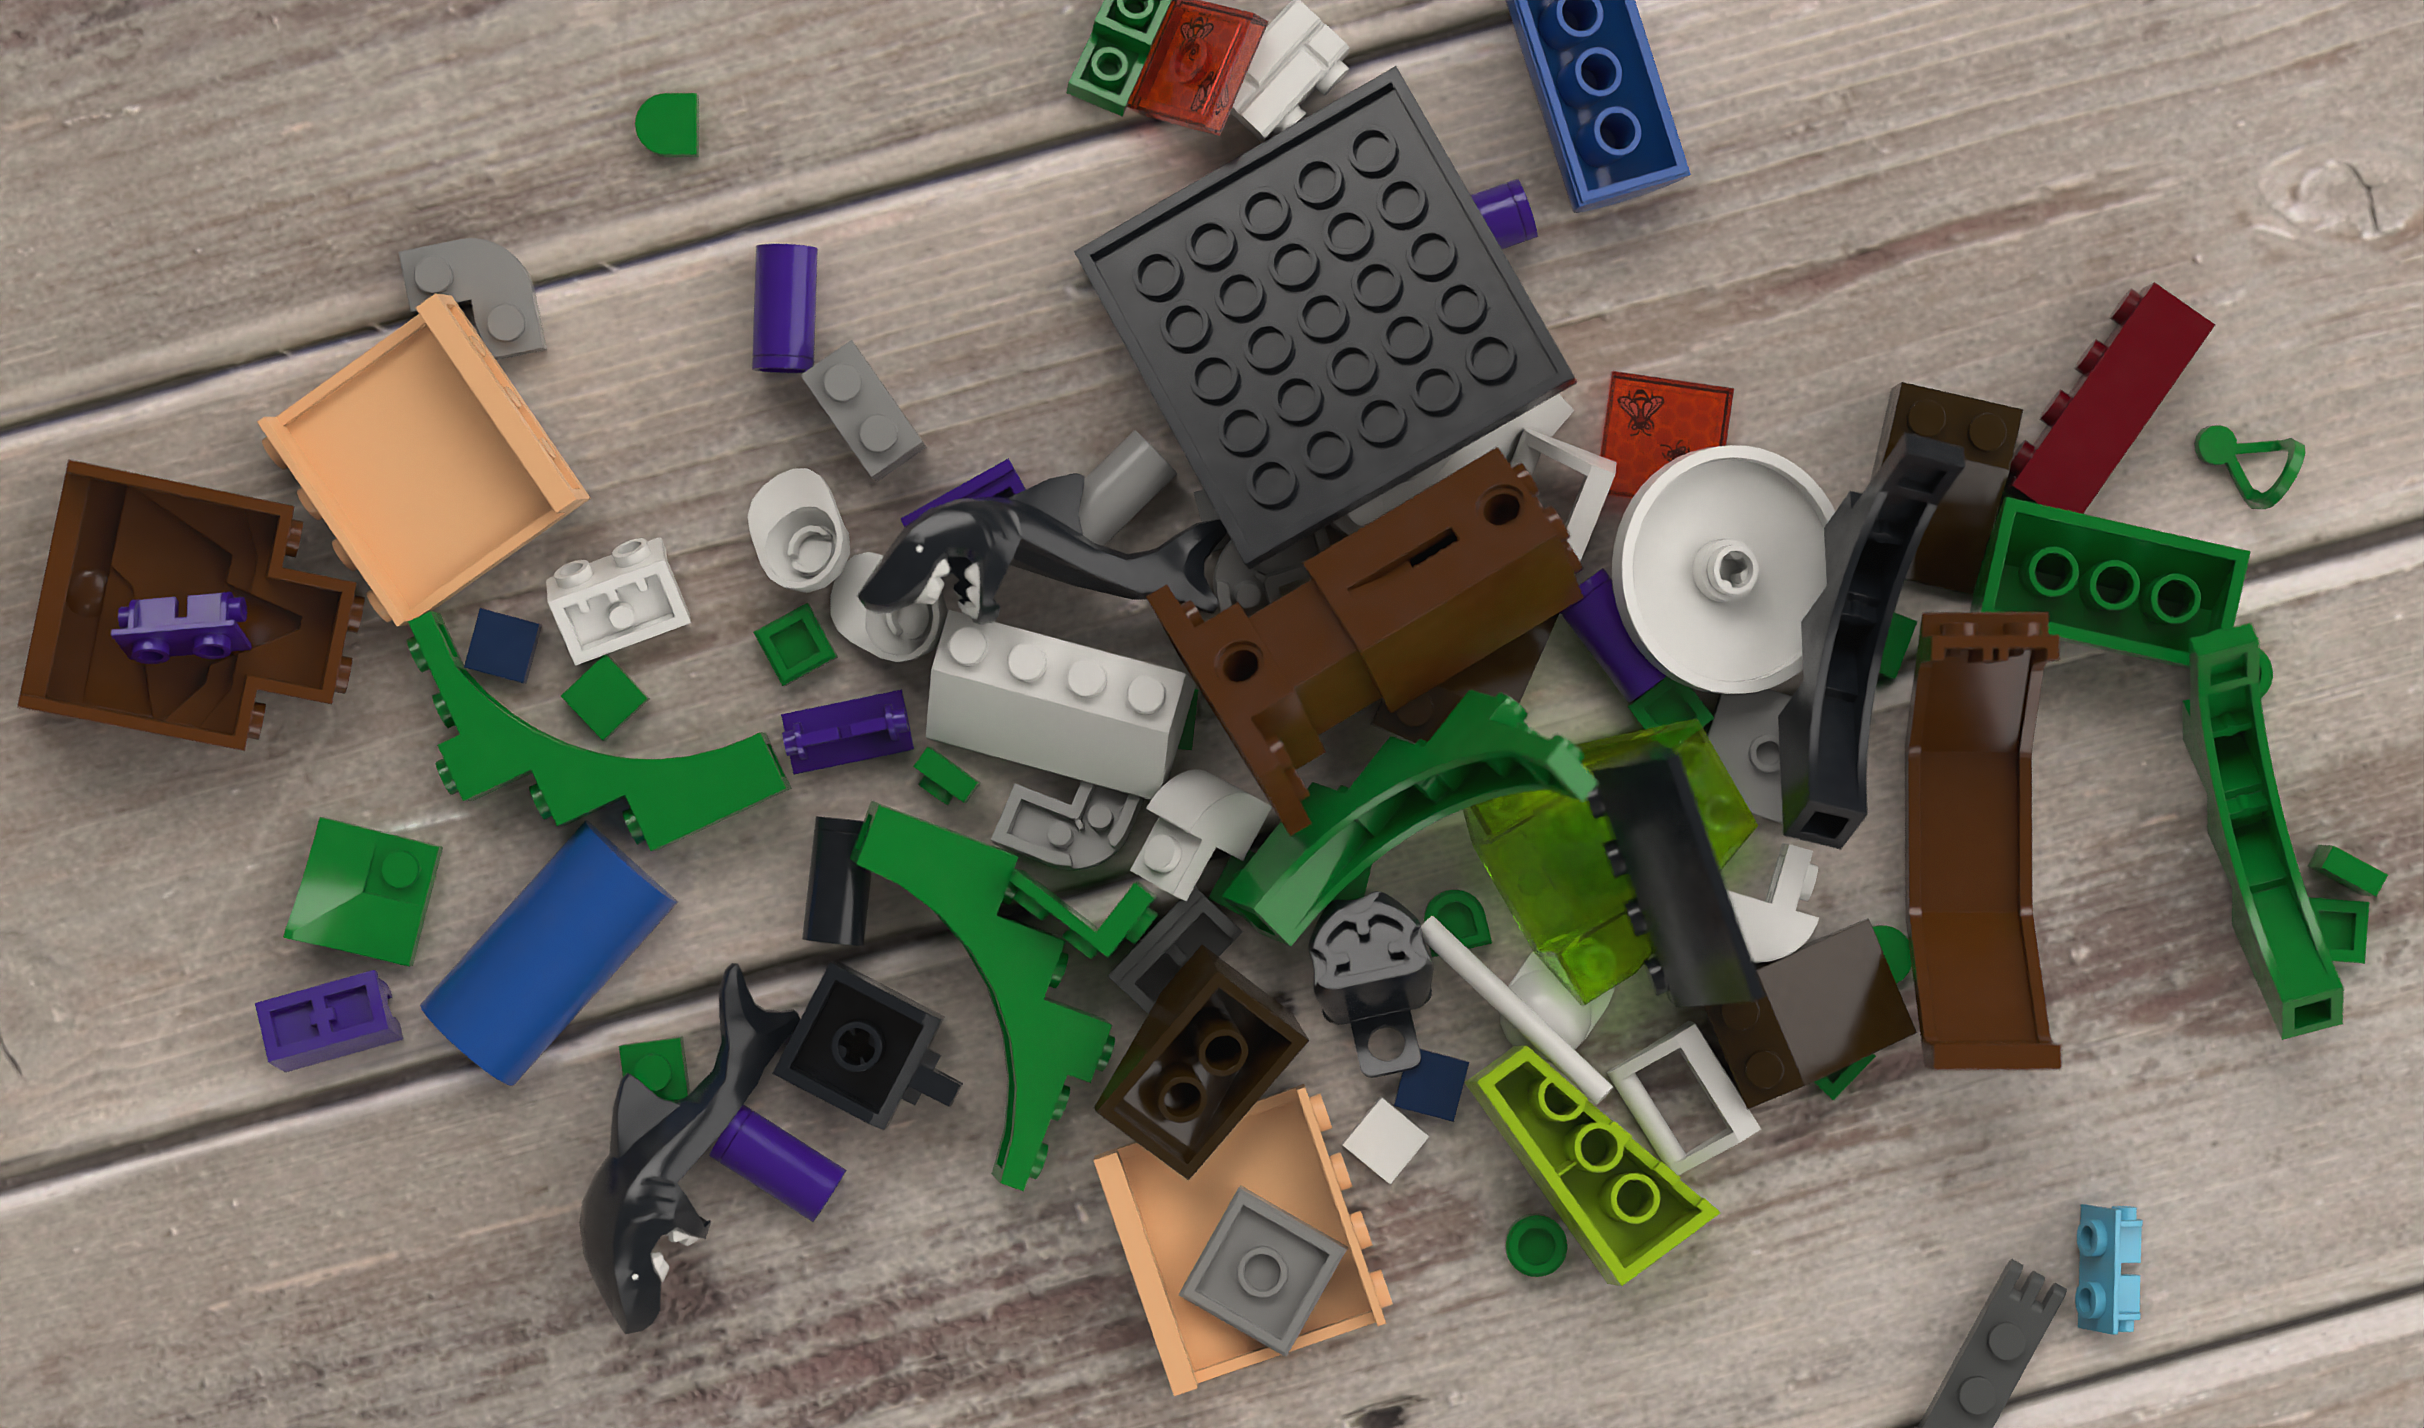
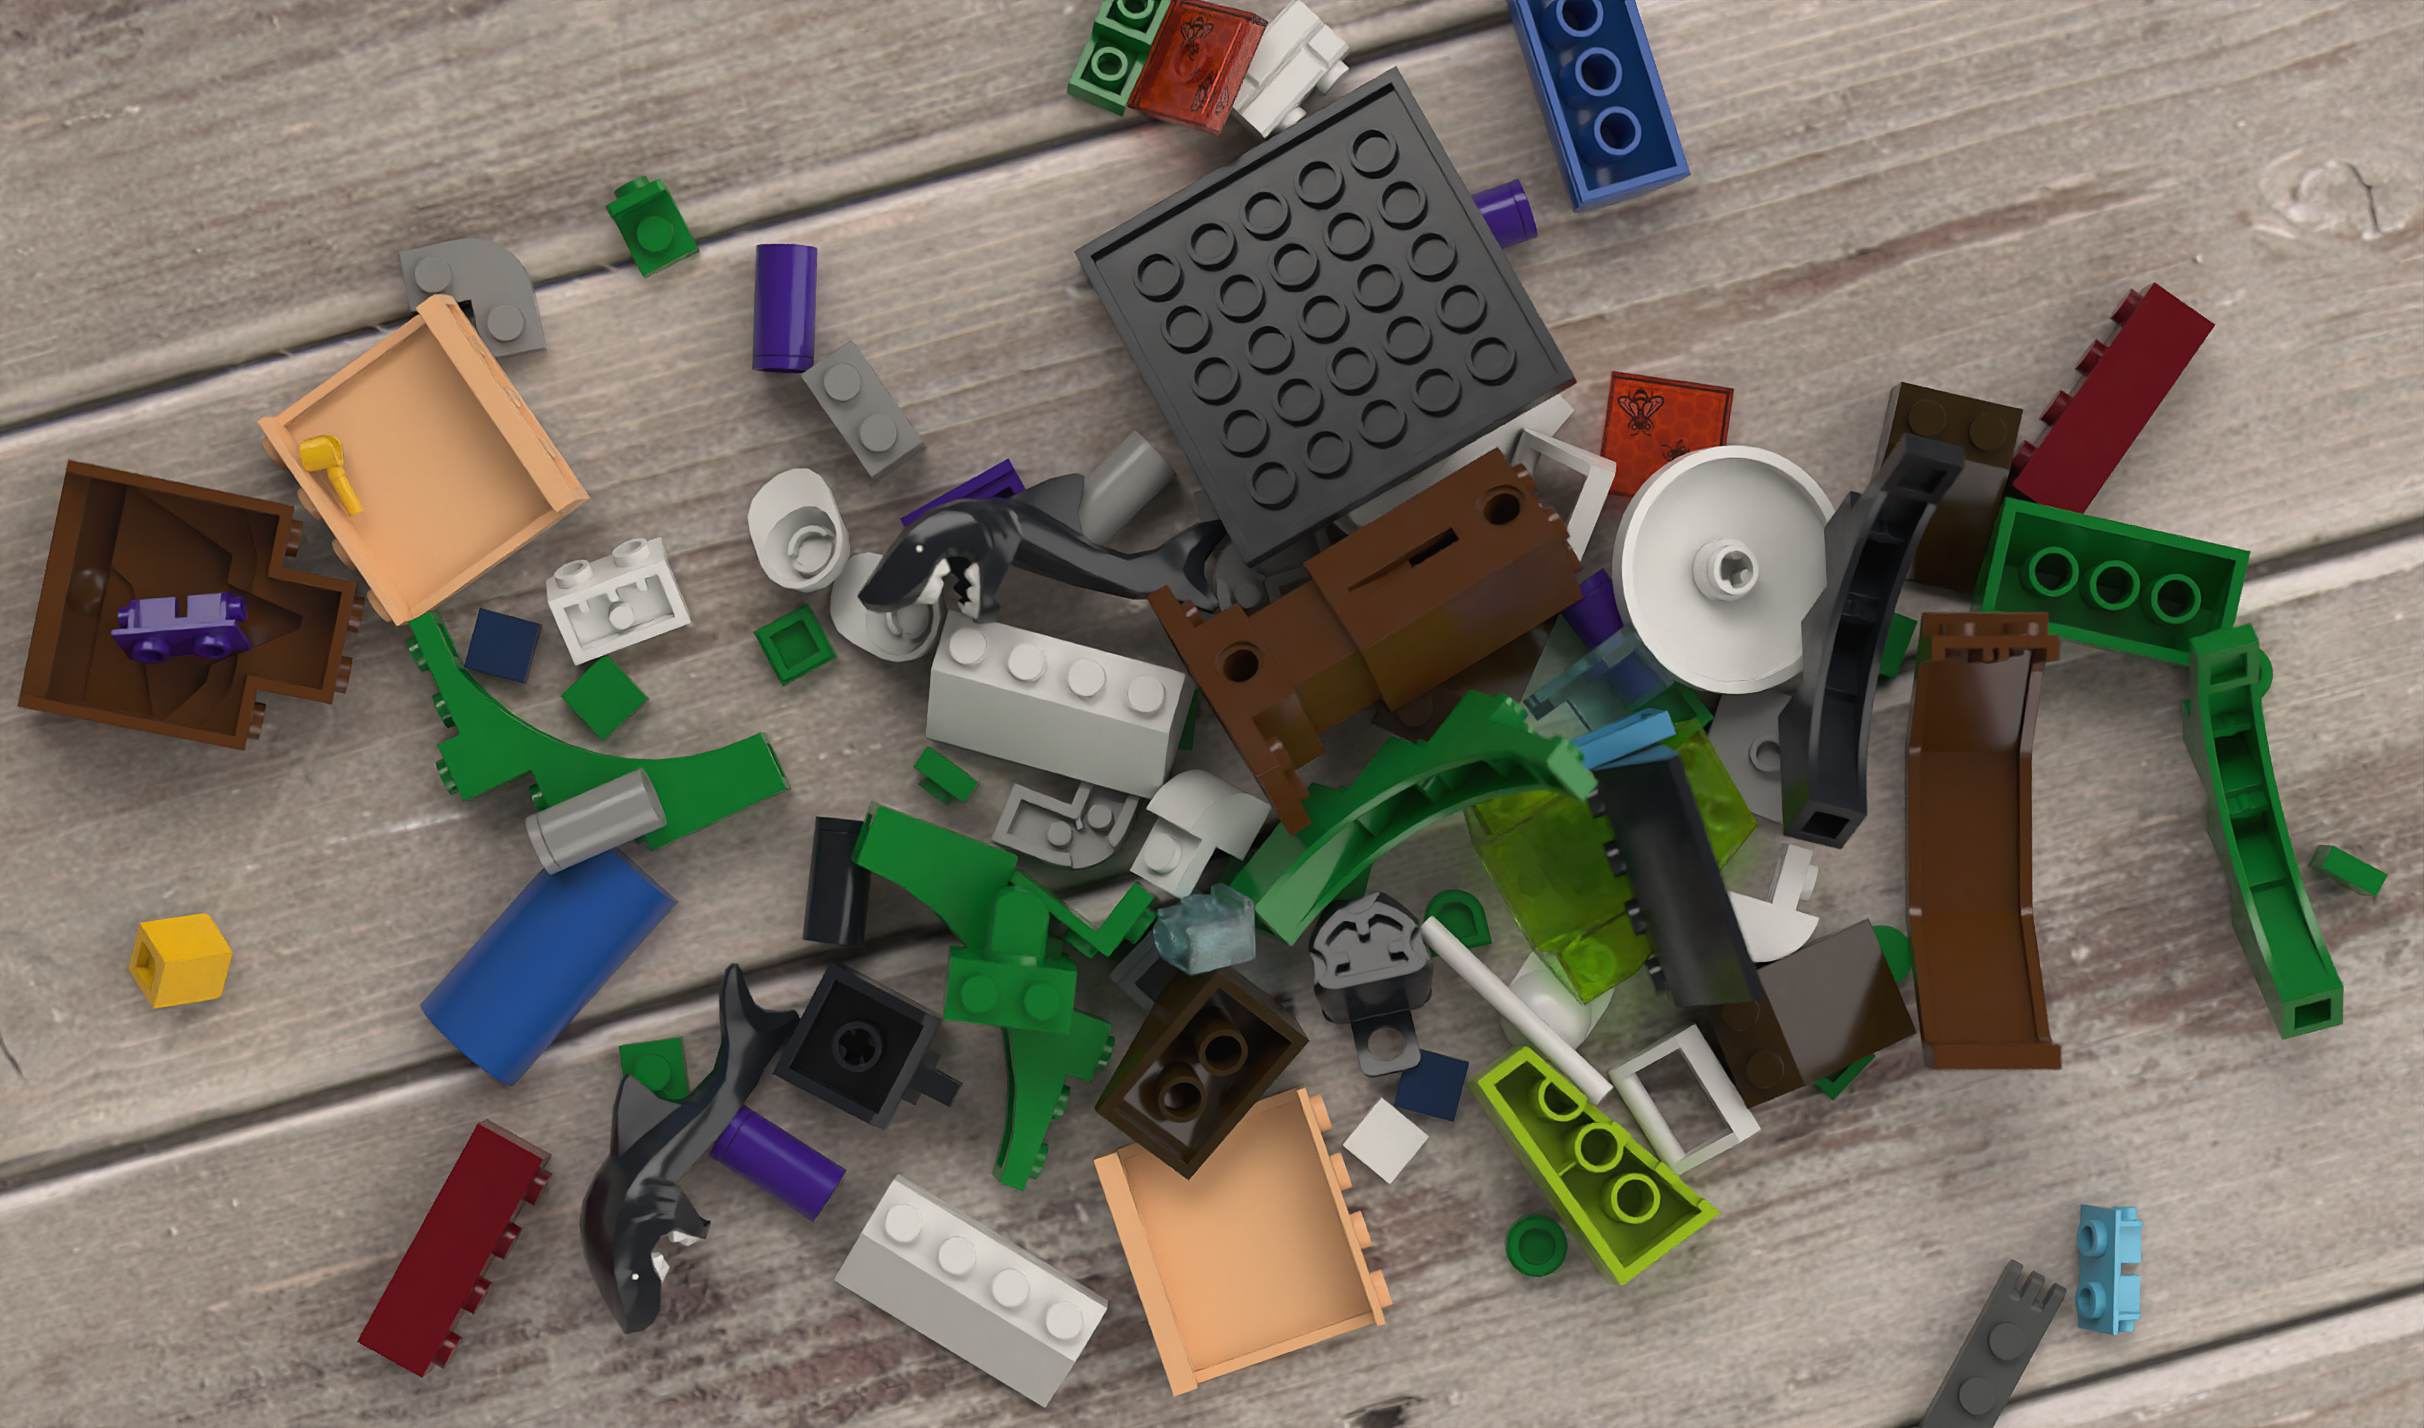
(180, 960): none -> yellow panel
(327, 453): none -> yellow hand
(327, 1021): dark purple hinge -> none
(364, 892): green plate -> none
(455, 1248): none -> dark red brick
(595, 821): none -> light grey pin
(651, 225): none -> green bracket
(670, 124): green tile -> none
(847, 732): dark purple hinge -> none
(972, 1290): none -> white slope
(1011, 976): none -> green brick
(1207, 931): none -> clear light blue brick
(1263, 1271): light grey plate -> none
(1604, 682): none -> clear light blue panel
(1624, 736): none -> dark azure tile
(2219, 445): green piece -> none
(2343, 927): green tile -> none

